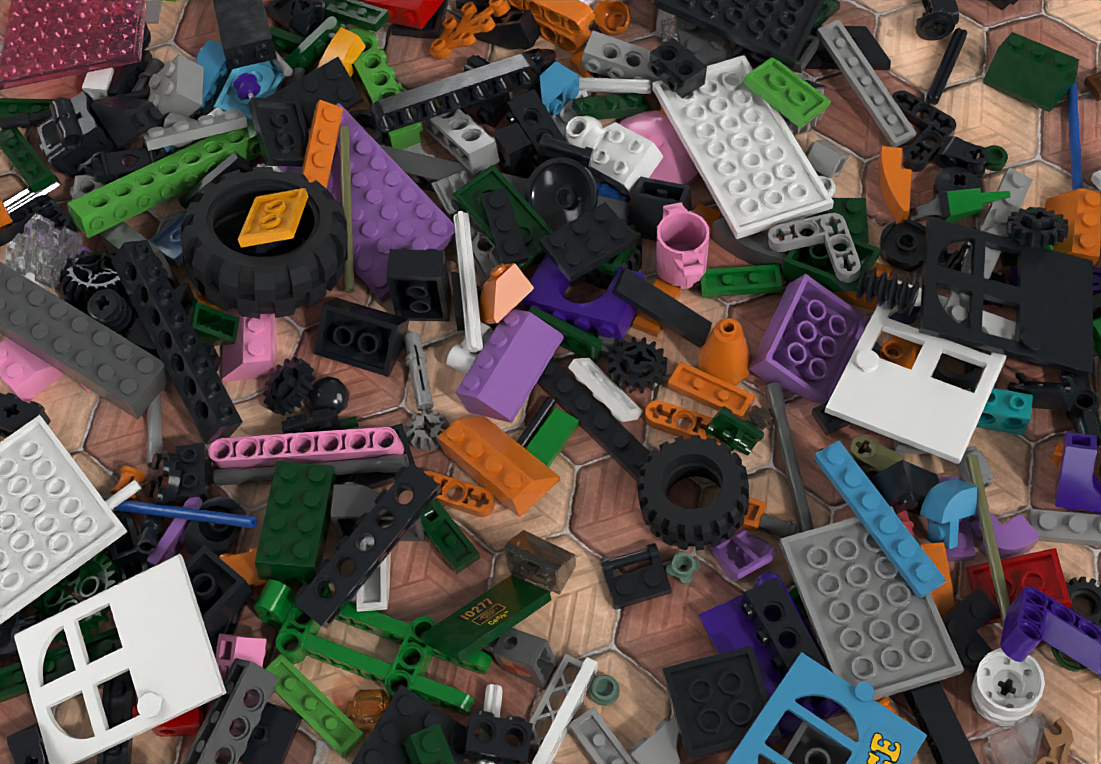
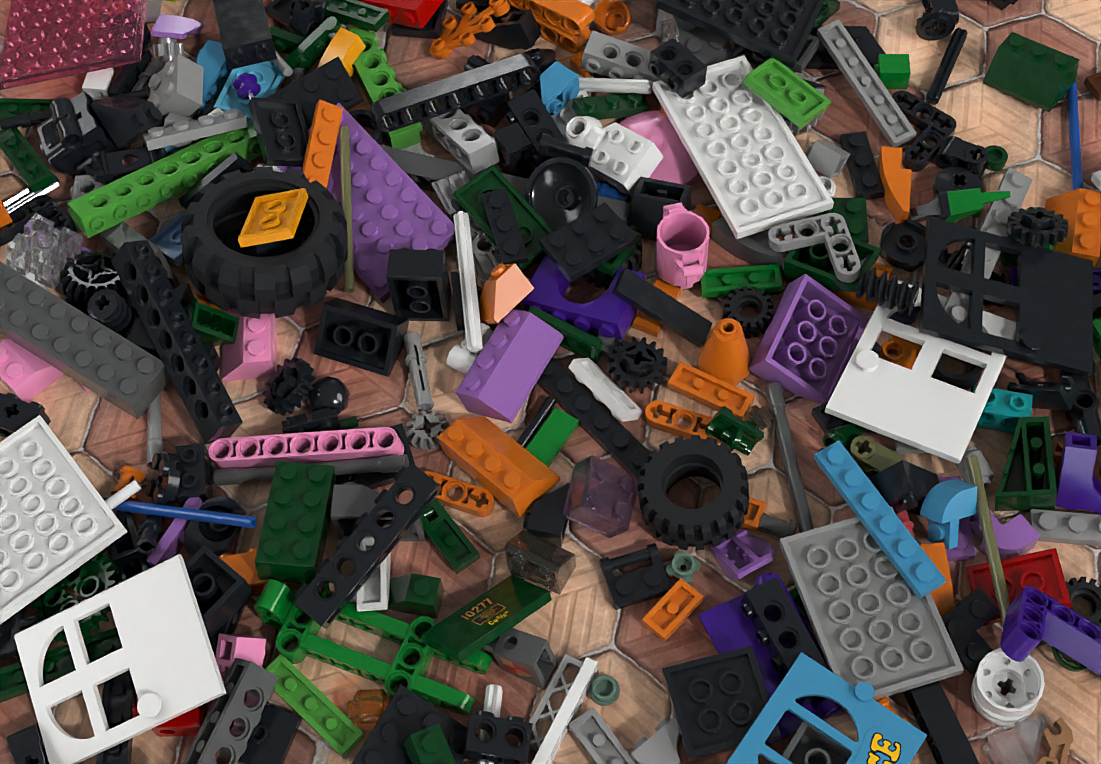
(168, 49): none -> light grey gear
(175, 27): none -> slope
(416, 595): none -> dark green slope
(547, 518): none -> black slope
(601, 497): none -> clear purple brick
(672, 610): none -> orange plate
(752, 299): none -> black tyre
(844, 434): none -> dark green cone
(862, 166): none -> black plate
(893, 70): none -> green brick
(1029, 471): none -> dark green wedge

